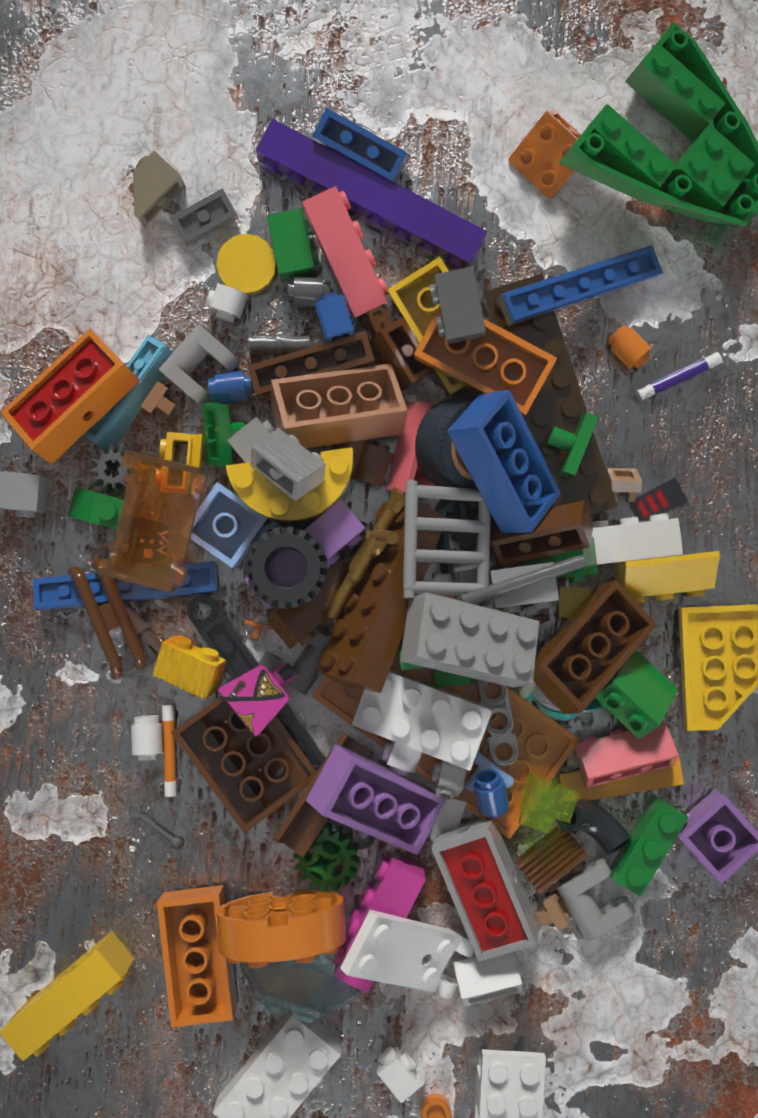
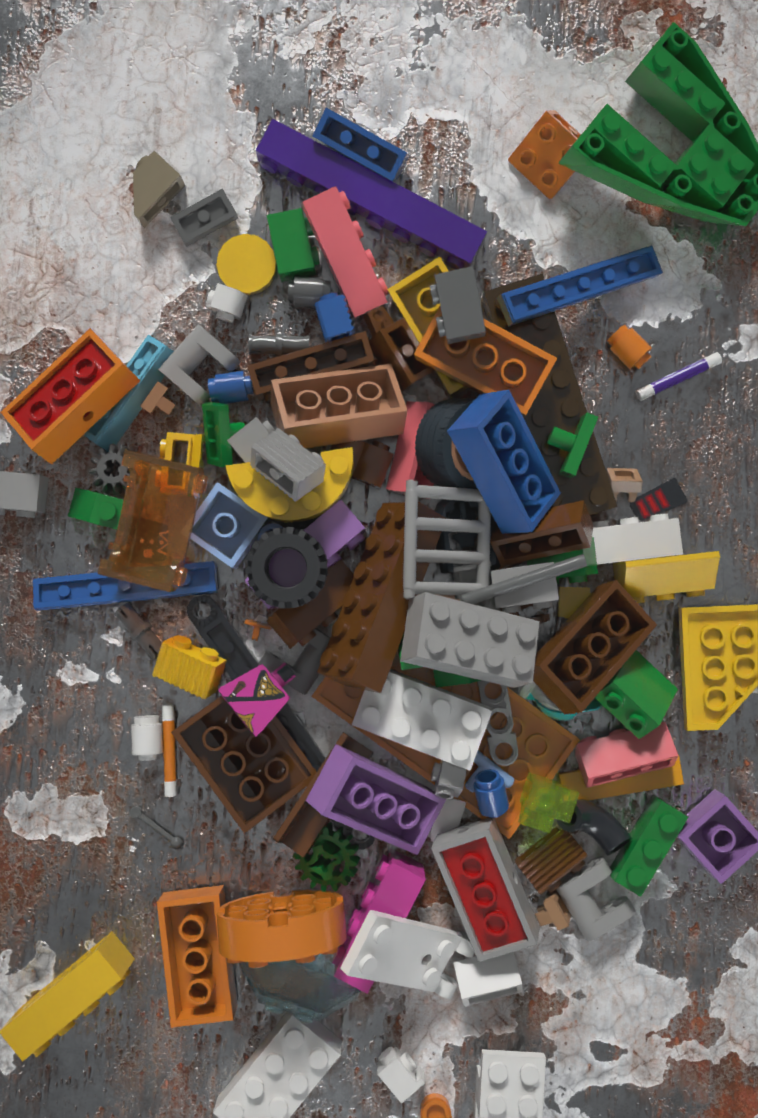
(109, 618): reddish brown piece -> none
(371, 547): pearl gold piece -> none
(400, 758): white plate -> none

